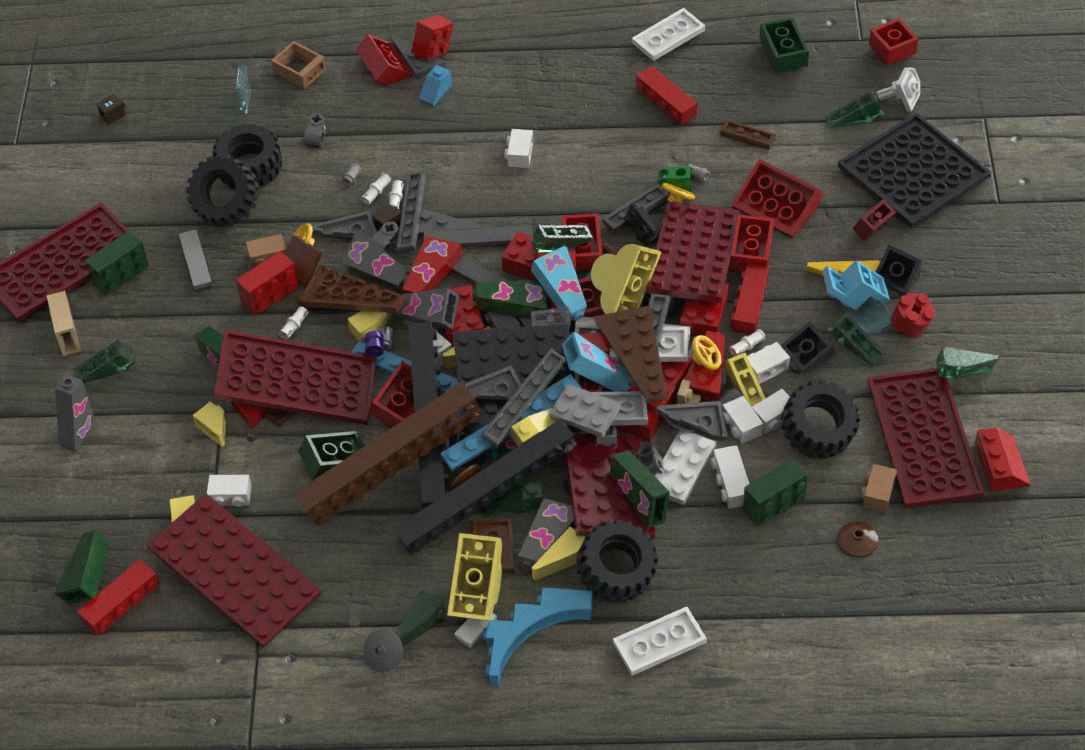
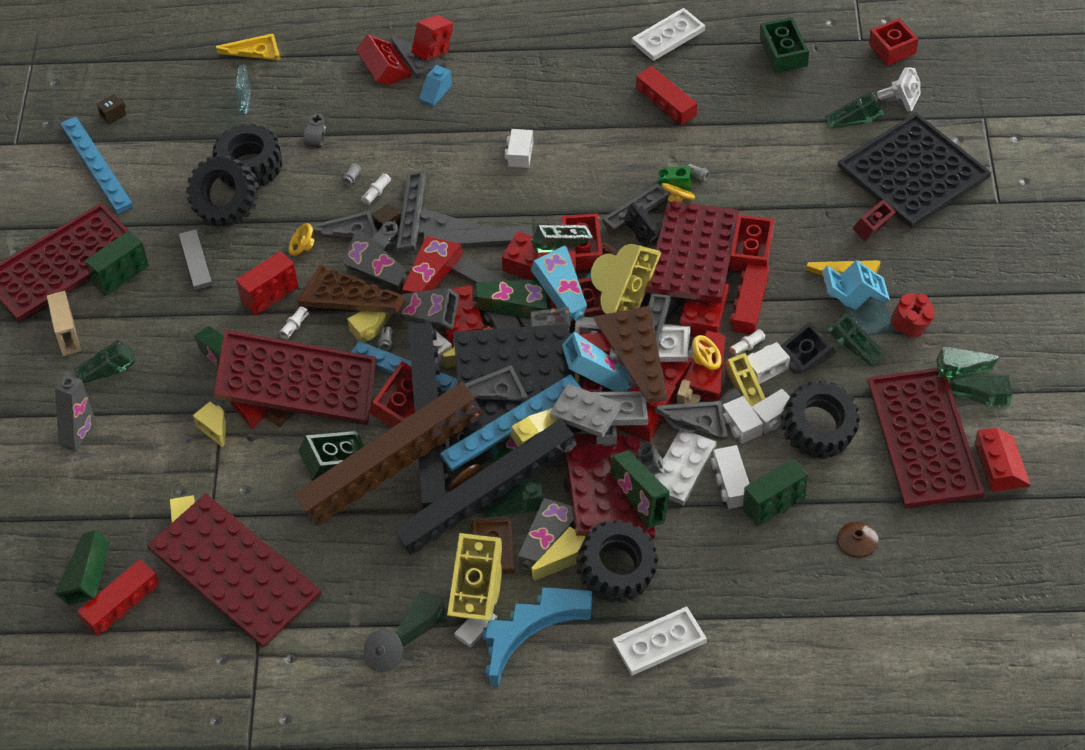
(96, 165): none -> dark azure plate
(230, 489): white brick -> none
(257, 47): none -> yellow wing
(264, 248): medium nougat brick -> none
(304, 258): reddish brown tile -> none
(305, 77): medium nougat window -> none
(374, 343): dark purple wheel -> none
(396, 195): white pin -> none
(523, 397): dark grey tile -> none
(748, 134): reddish brown tile -> none
(778, 196): red slope -> none
(879, 487): medium nougat brick -> none
(899, 269): black slope -> none
(983, 389): none -> clear green slope

